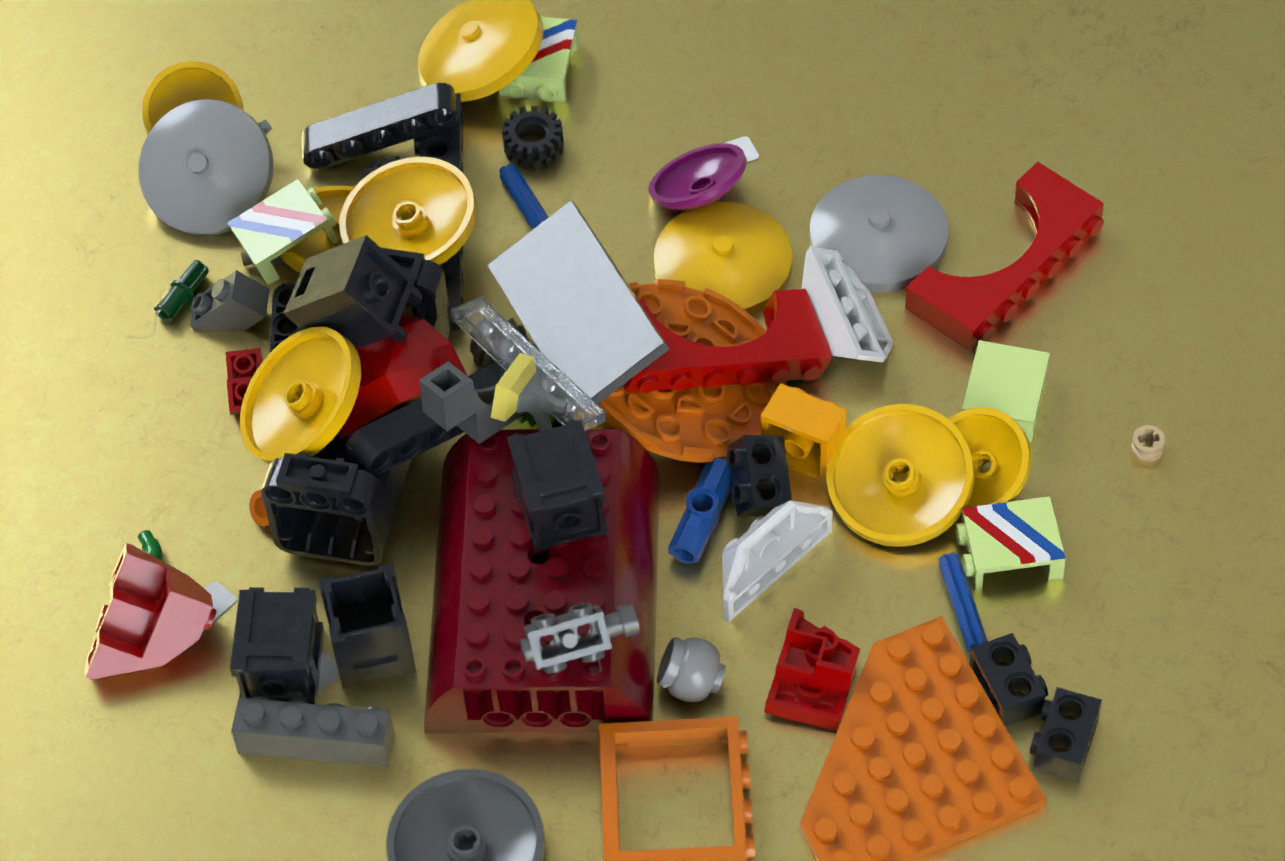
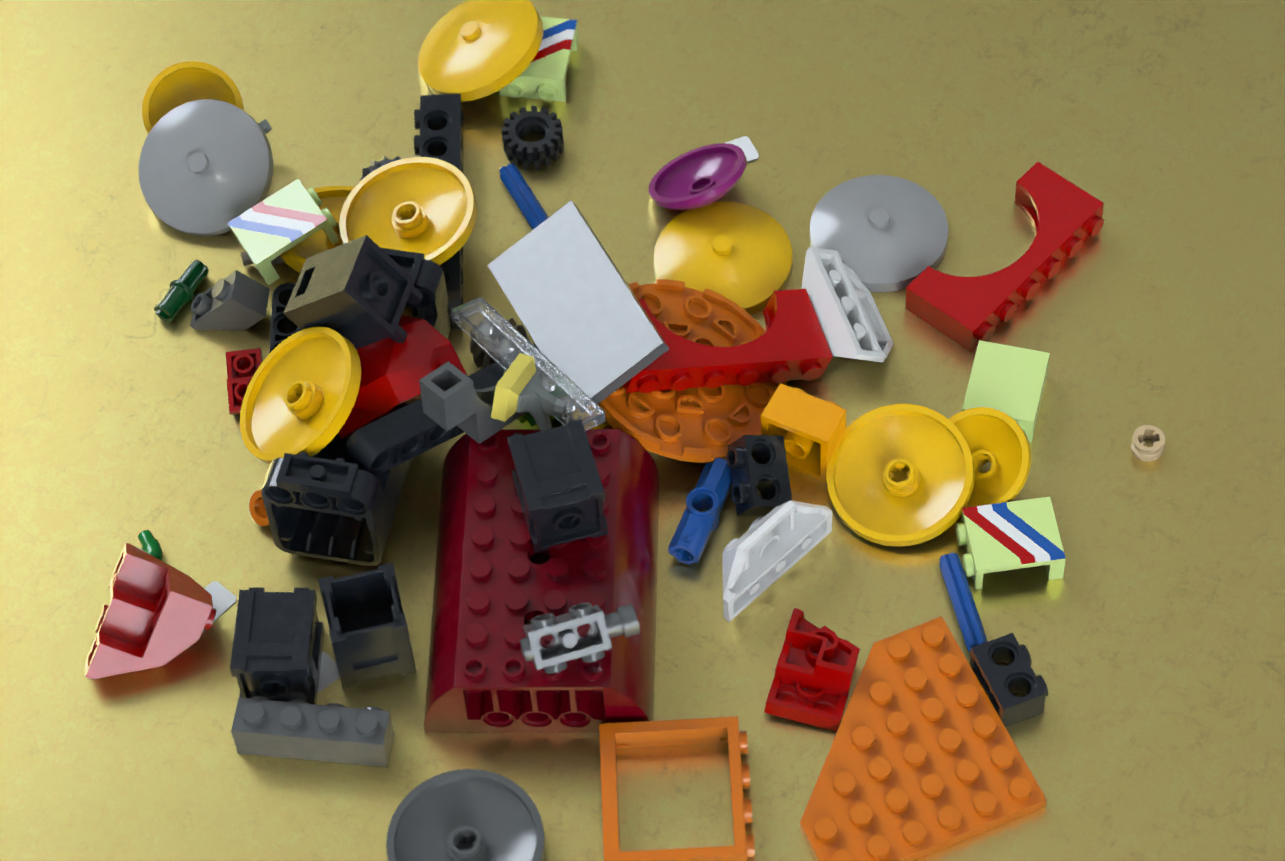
(379, 125): black beam -> none
(691, 669): light grey piece -> none
(1071, 735): black brick -> none

